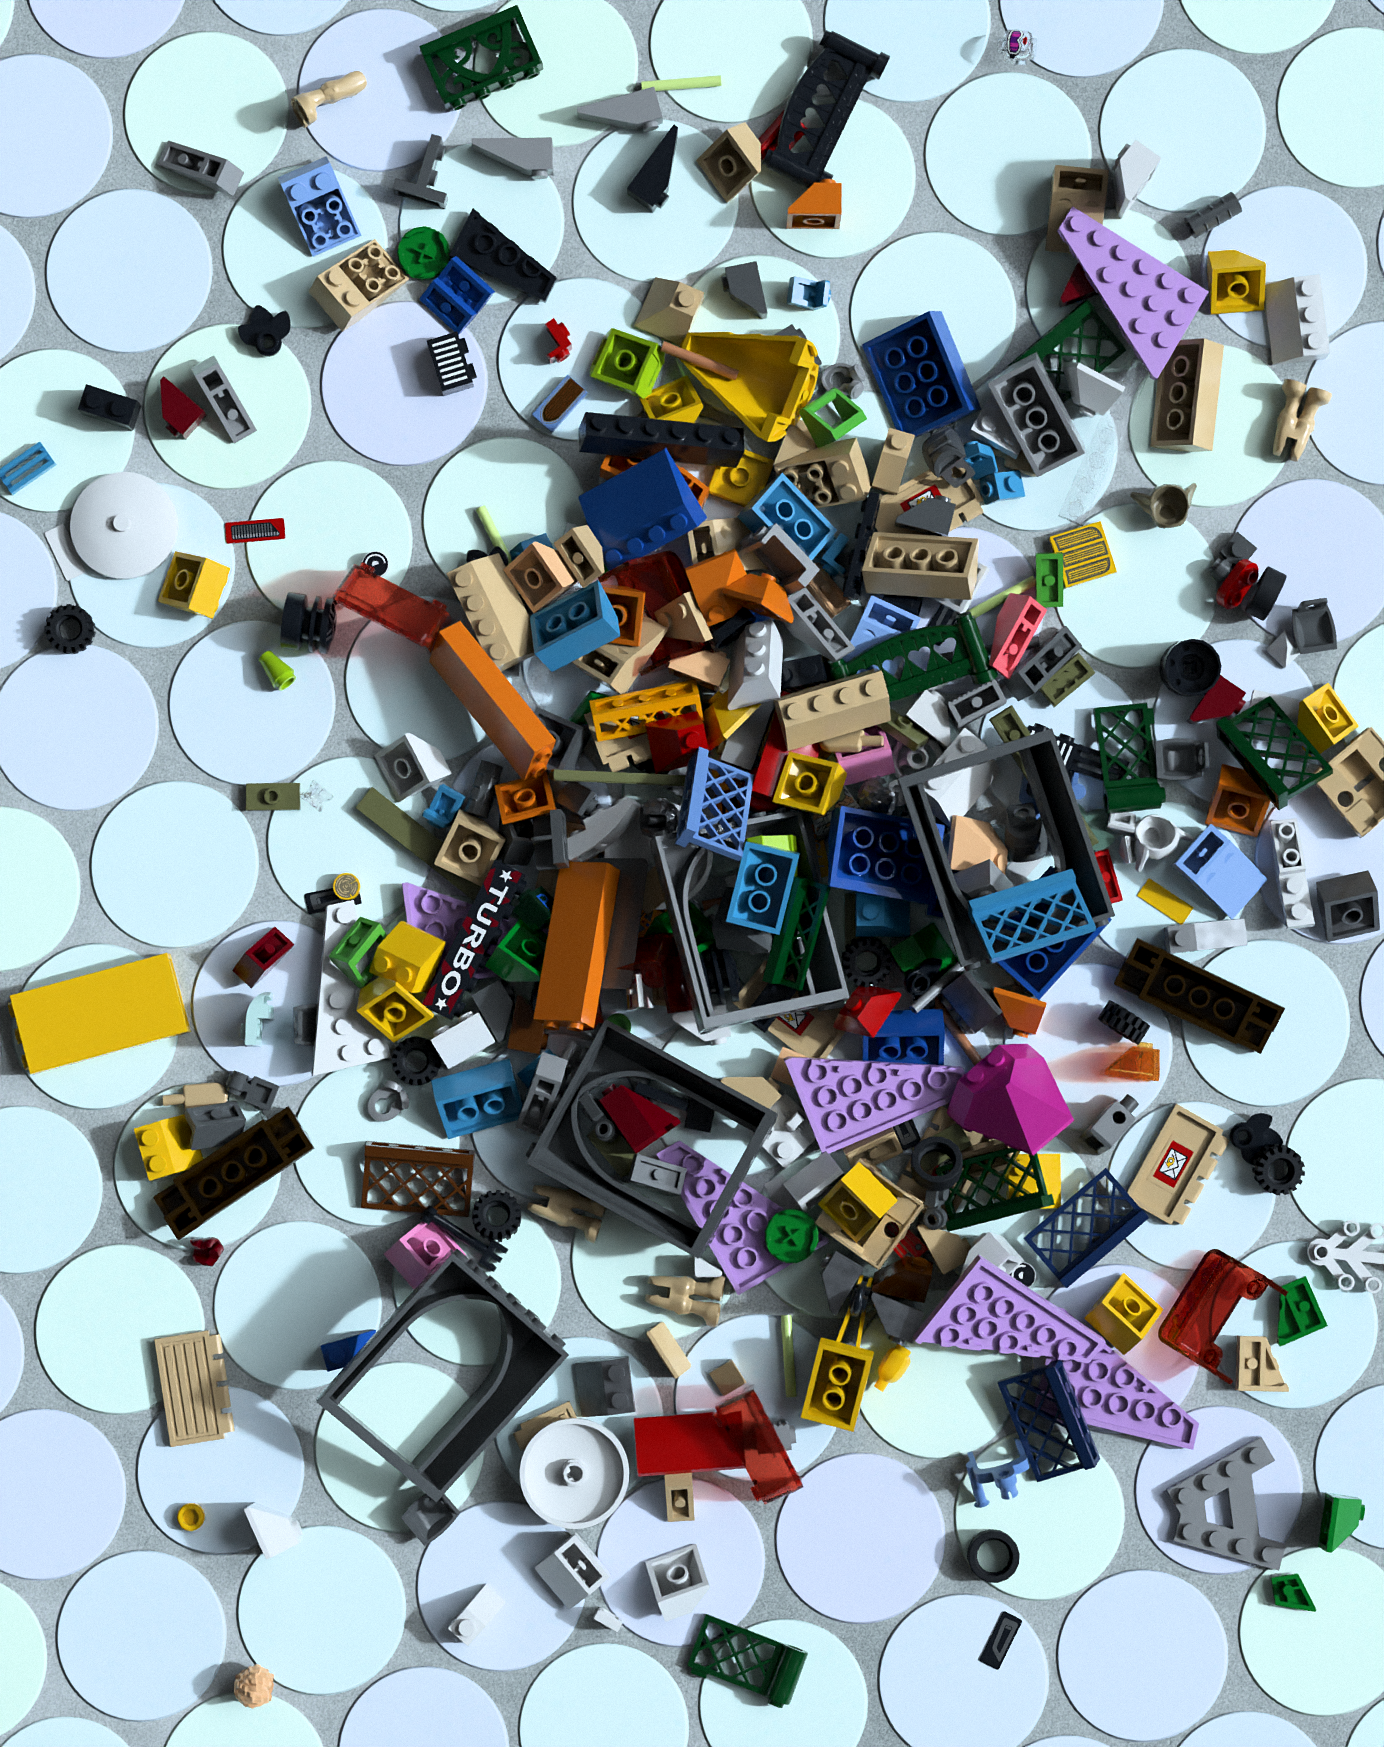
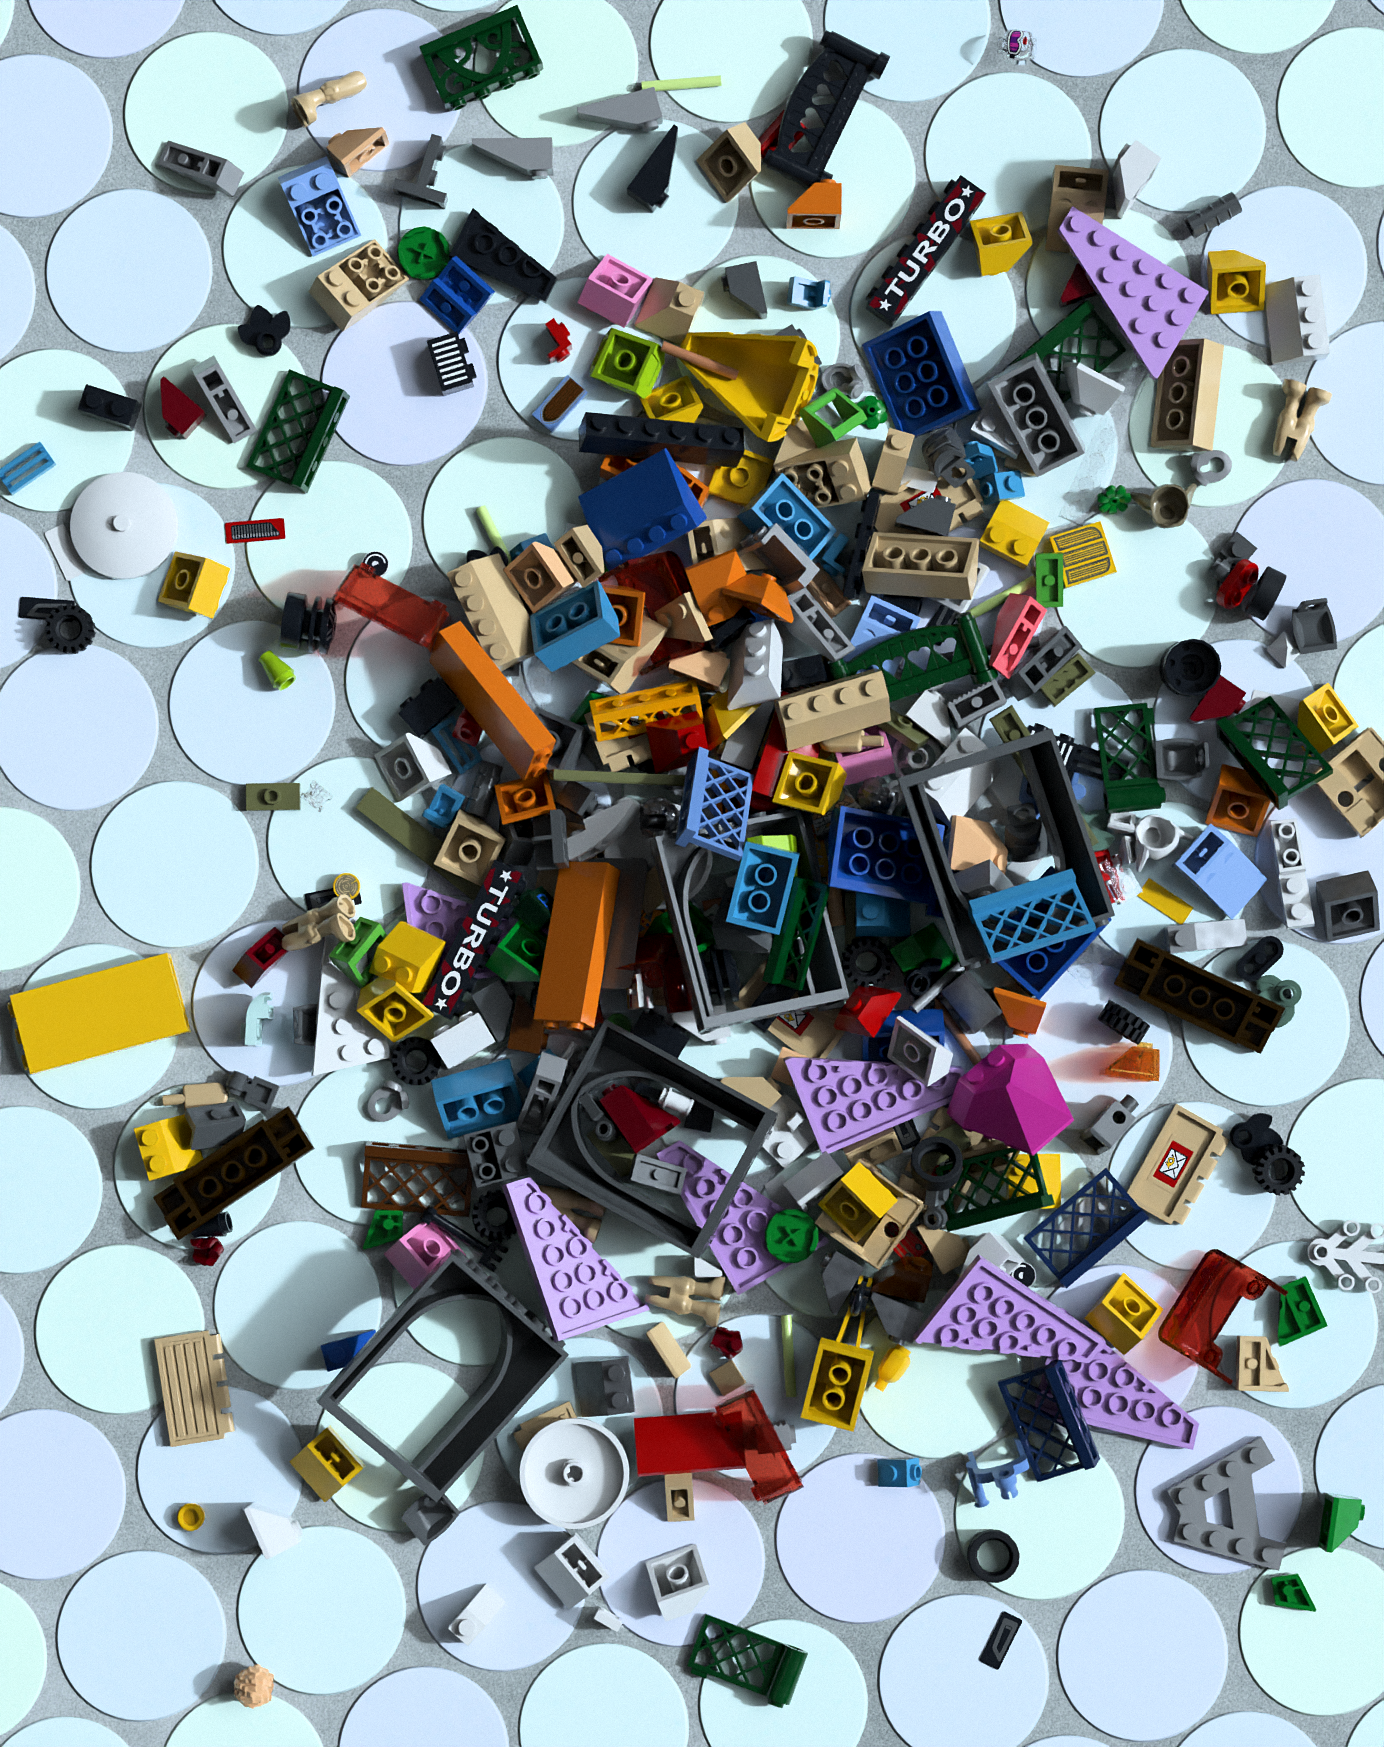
(40, 607): none -> black sticker
(215, 1227): none -> black cone
(312, 927): none -> tan piece
(320, 433): none -> dark green fence
(327, 1463): none -> yellow slope
(356, 147): none -> light nougat slope
(384, 1228): none -> green piece
(428, 707): none -> black brick
(467, 729): none -> red bracket
(469, 764): none -> dark azure tile
(495, 1154): none -> dark grey slope
(571, 1279): none -> lavender wing
(615, 290): none -> bright pink slope
(654, 1031): none -> black brick
(675, 1101): none -> white pin
(727, 1342): none -> dark red arm
(835, 906): none -> piece
(873, 418): none -> green plant
(899, 1472): none -> dark azure bracket
(918, 1053): none -> white slope
(920, 479): none -> white sticker
(925, 251): none -> brick
(999, 242): none -> yellow slope
(1013, 534): none -> yellow slope
(1082, 1222): none -> white sticker
(1088, 967): none -> clear plate
(1114, 499): none -> green plant
(1122, 882): none -> clear plate
(1205, 478): none -> light grey piece
(1259, 959): none -> black plate
(1272, 989): none -> sand green plate

